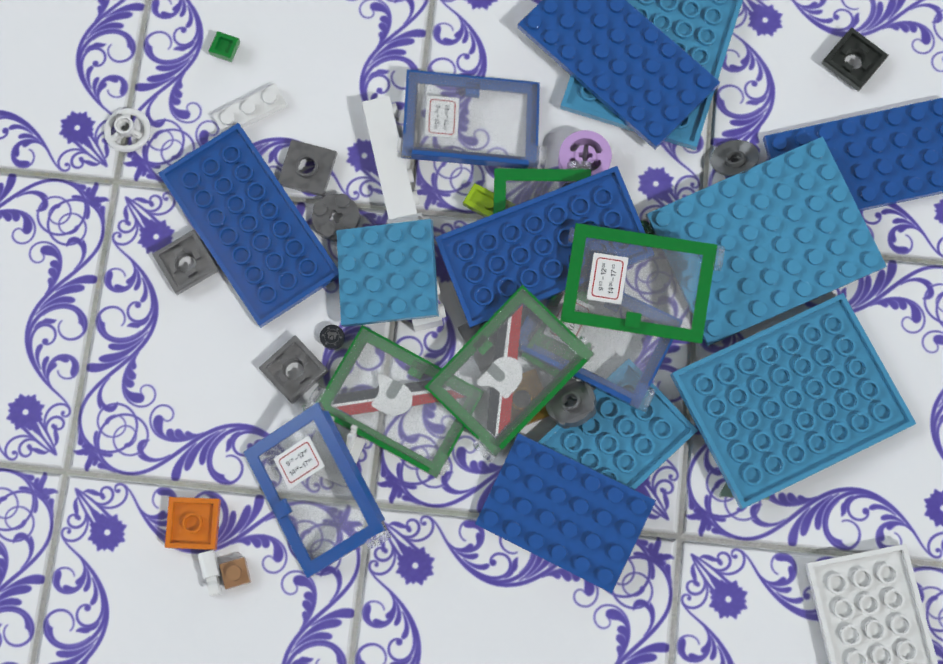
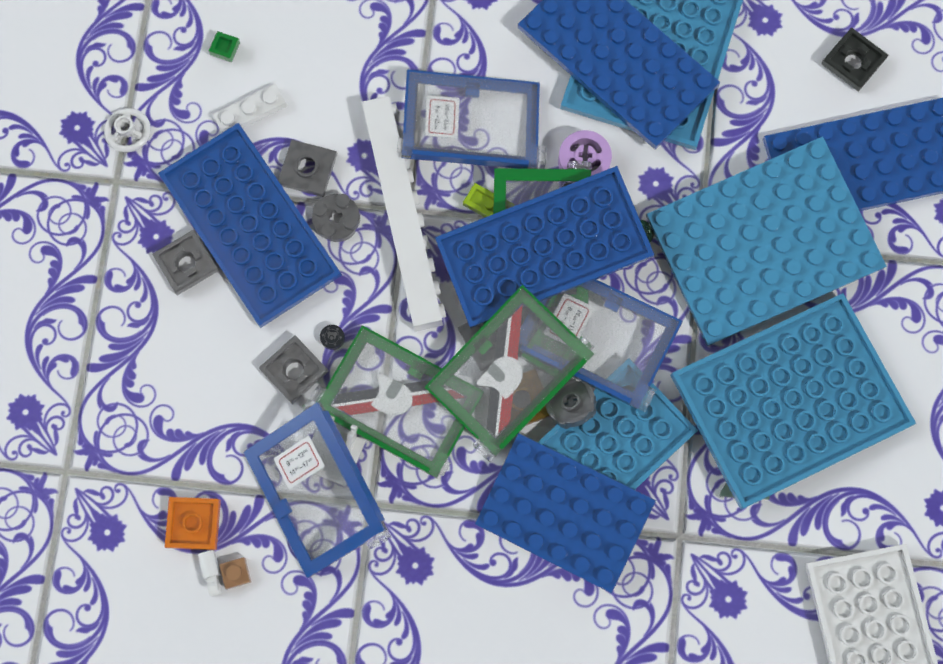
(387, 273): dark azure plate -> none
(639, 282): door -> none
(734, 157): dark grey dish -> none

